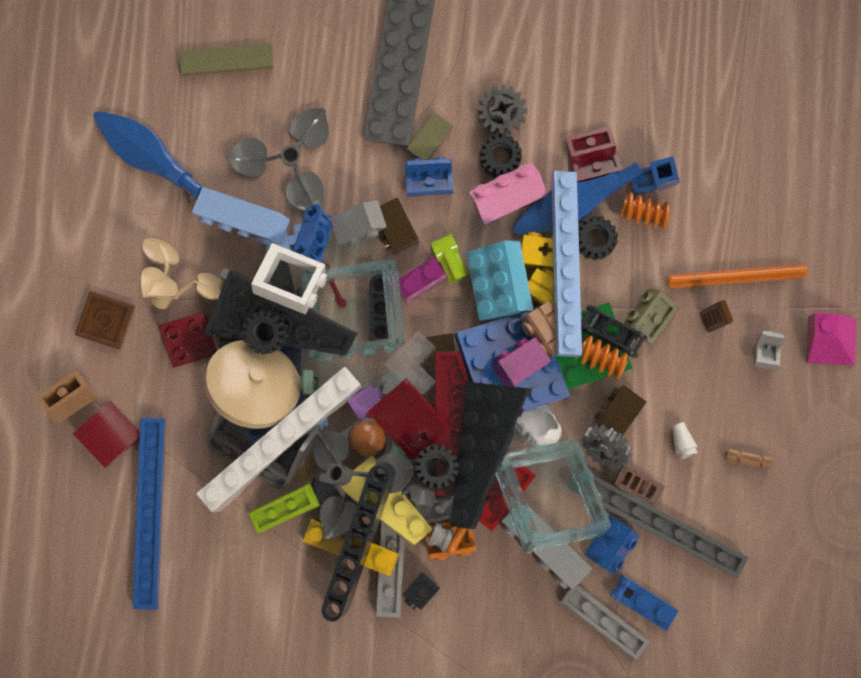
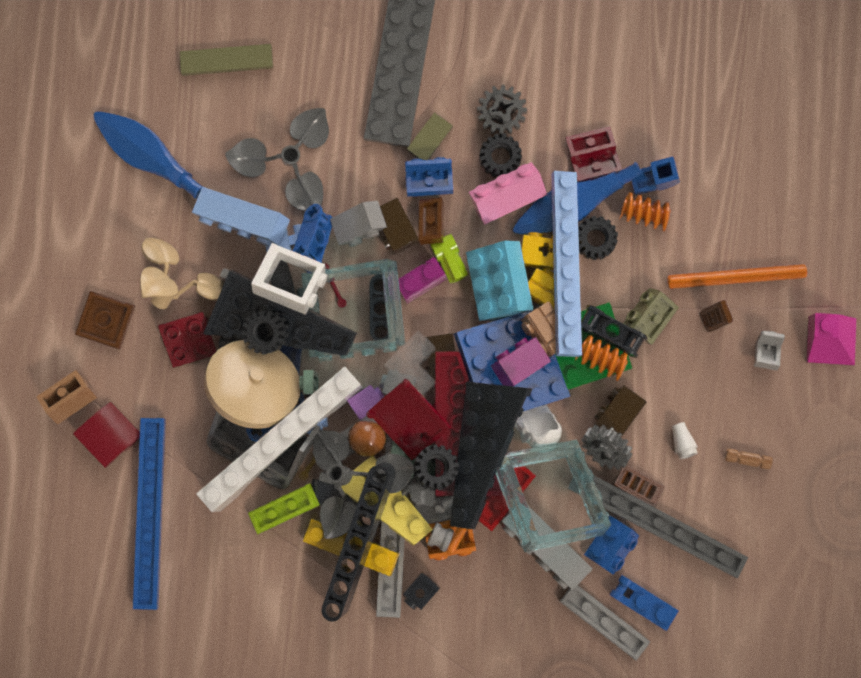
(431, 221): none -> reddish brown plate

